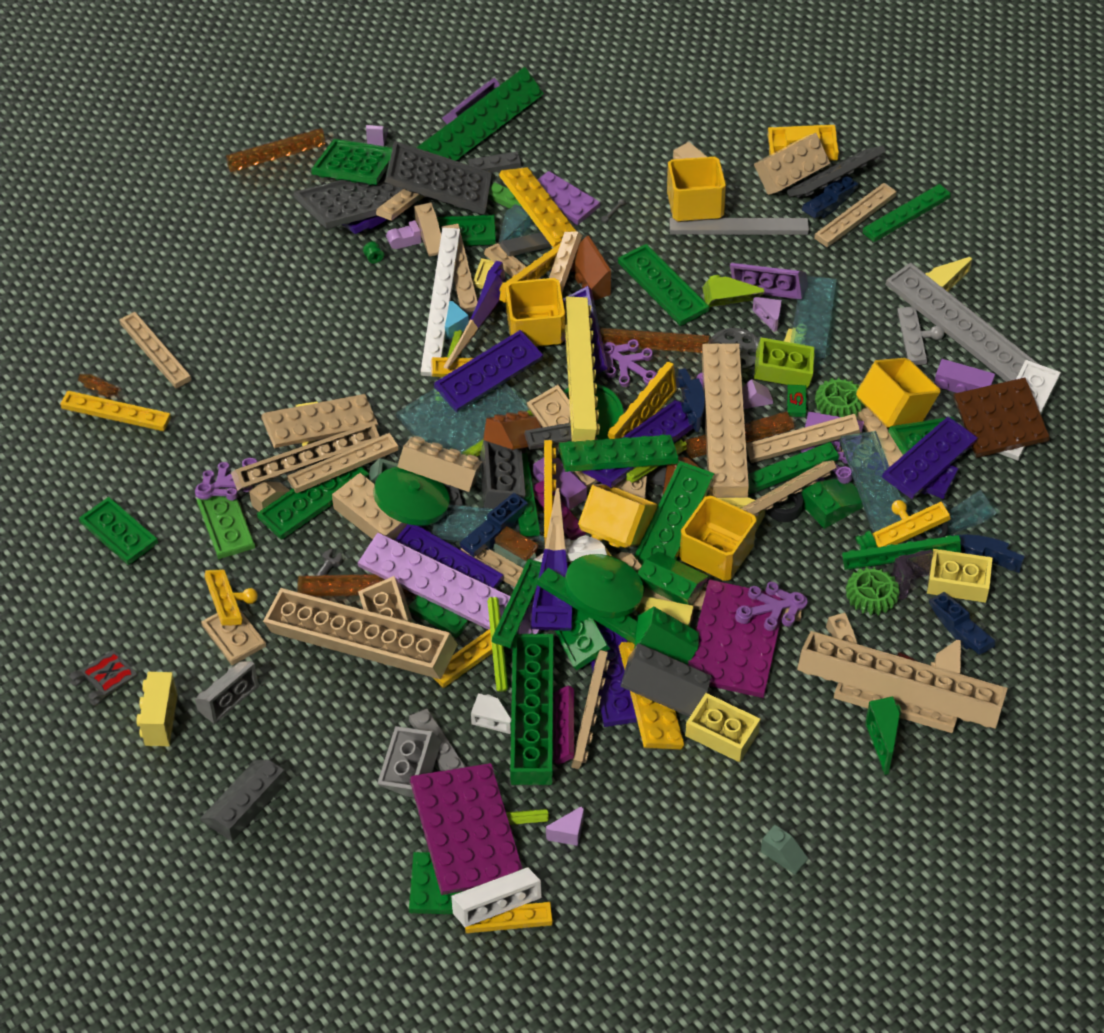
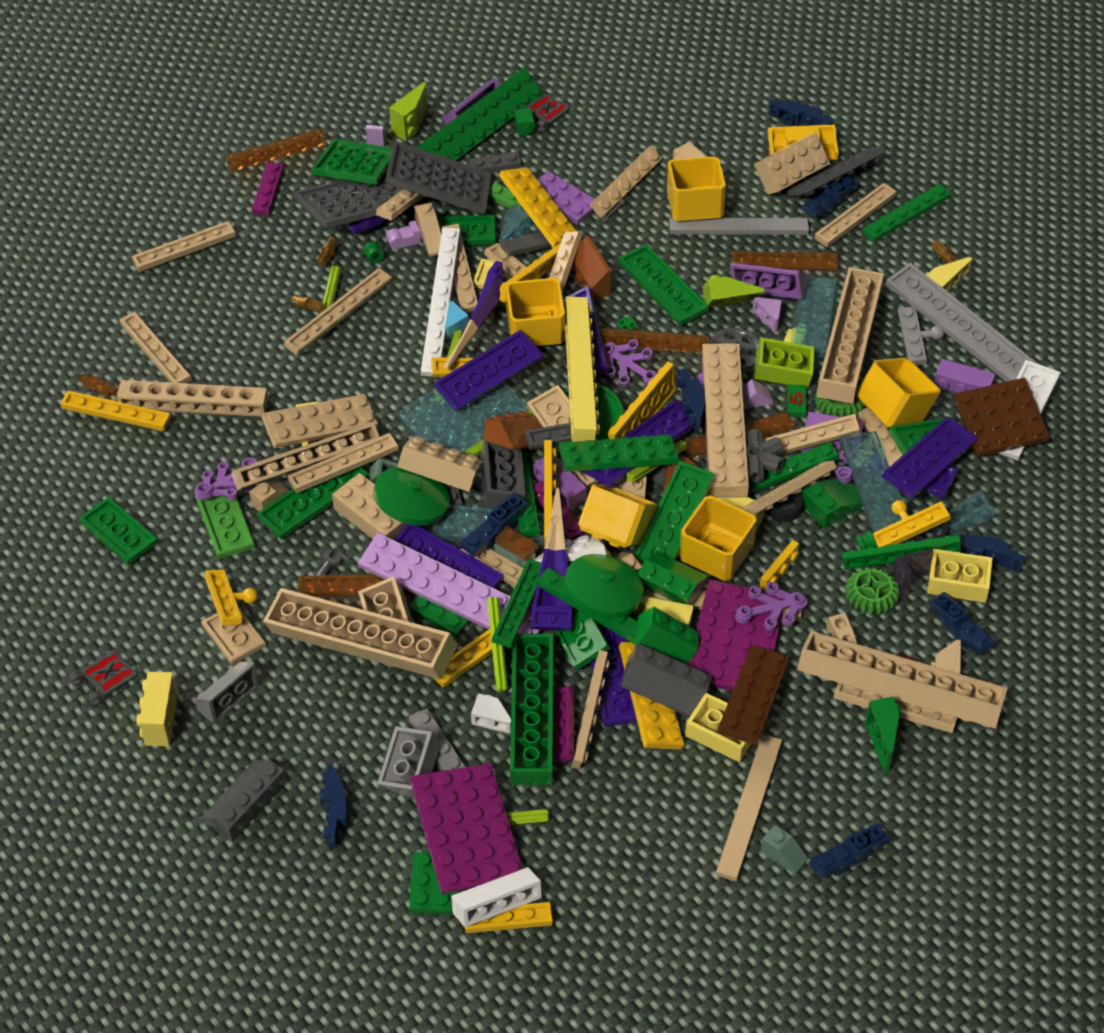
(183, 246): none -> tan plate
(194, 397): none -> tan brick
(268, 188): none -> magenta plate
(308, 303): none -> pearl gold axle
(327, 251): none -> pearl gold axle
(331, 286): none -> lime axle
(334, 804): none -> dark blue slope
(337, 311): none -> tan tile
(409, 112): none -> lime slope
(524, 122): none -> green brick
(547, 110): none -> flag
(567, 828): lavender slope -> none
(625, 181): none -> tan plate
(627, 323): none -> green wheel
(748, 808): none -> tan tile
(753, 695): none -> reddish brown plate
(762, 455): none -> dark grey piece
(780, 565): none -> yellow plate
(787, 260): none -> clear orange plate
(798, 113): none -> dark blue slope
(850, 335): none -> tan brick
(851, 852): none -> dark blue slope
(944, 253): none -> pearl gold axle

